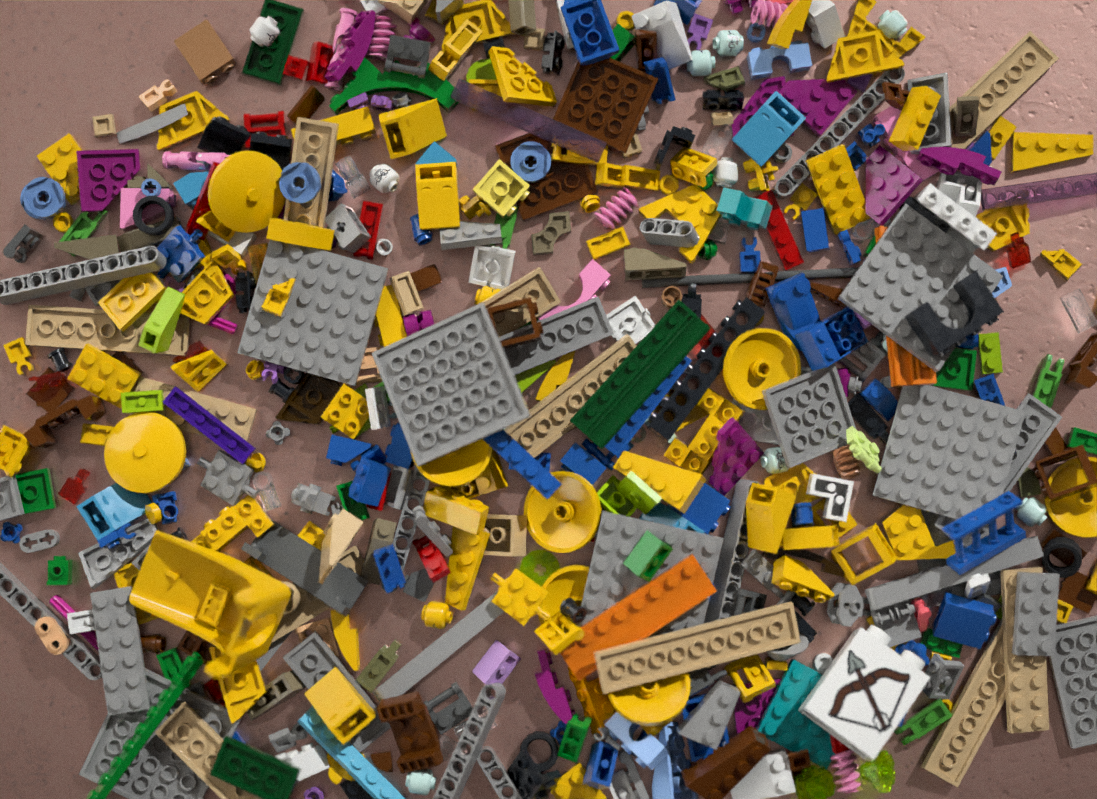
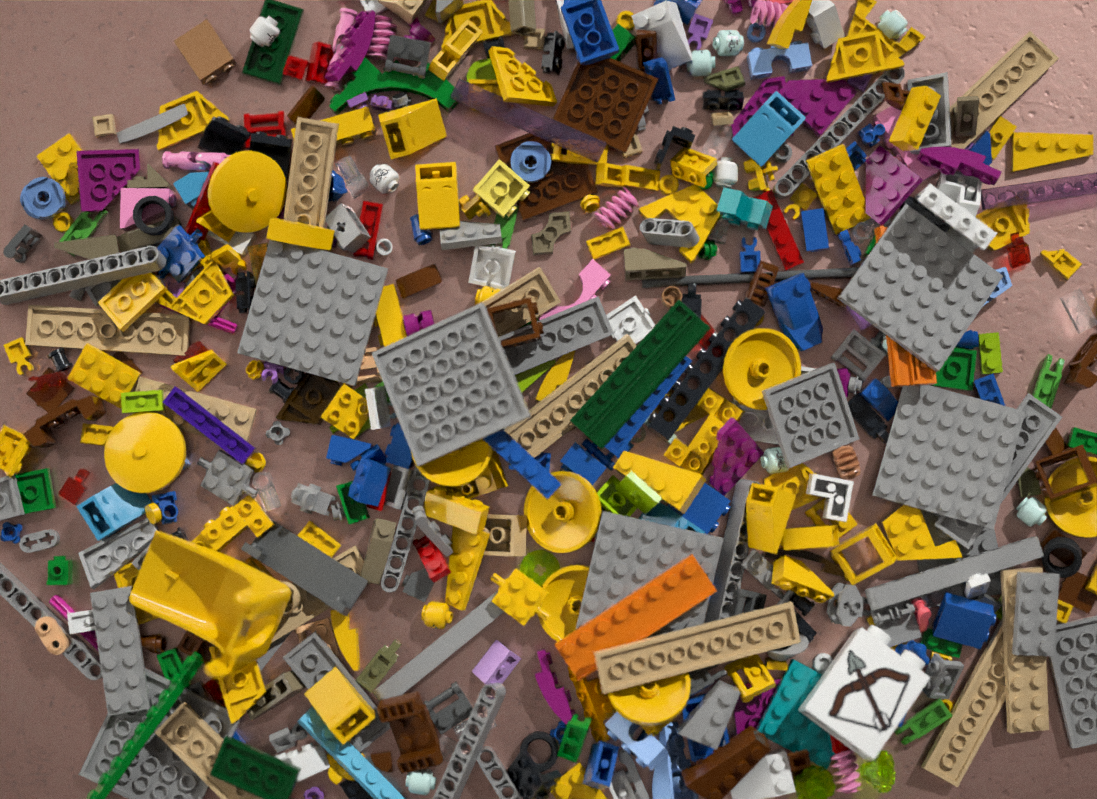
(112, 539): blue plate -> none
(146, 183): medium blue bush -> none
(156, 96): light nougat plate -> none
(162, 322): lime slope -> none
(214, 603): yellow plate -> none
(278, 297): yellow slope -> none
(303, 171): medium blue plate -> none
(339, 535): tan slope -> none
(389, 568): blue hinge -> none
(406, 293): tan tile -> none
(436, 154): dark azure slope -> none
(554, 637): yellow plate -> none
(573, 610): black bush -> none
(605, 736): light grey hand -> none
(648, 556): panel -> none
(802, 515): blue piece -> none
(831, 339): blue slope -> none
(863, 449): yellowish green plate -> none
(981, 309): black arch -> none
(990, 545): blue fence -> none

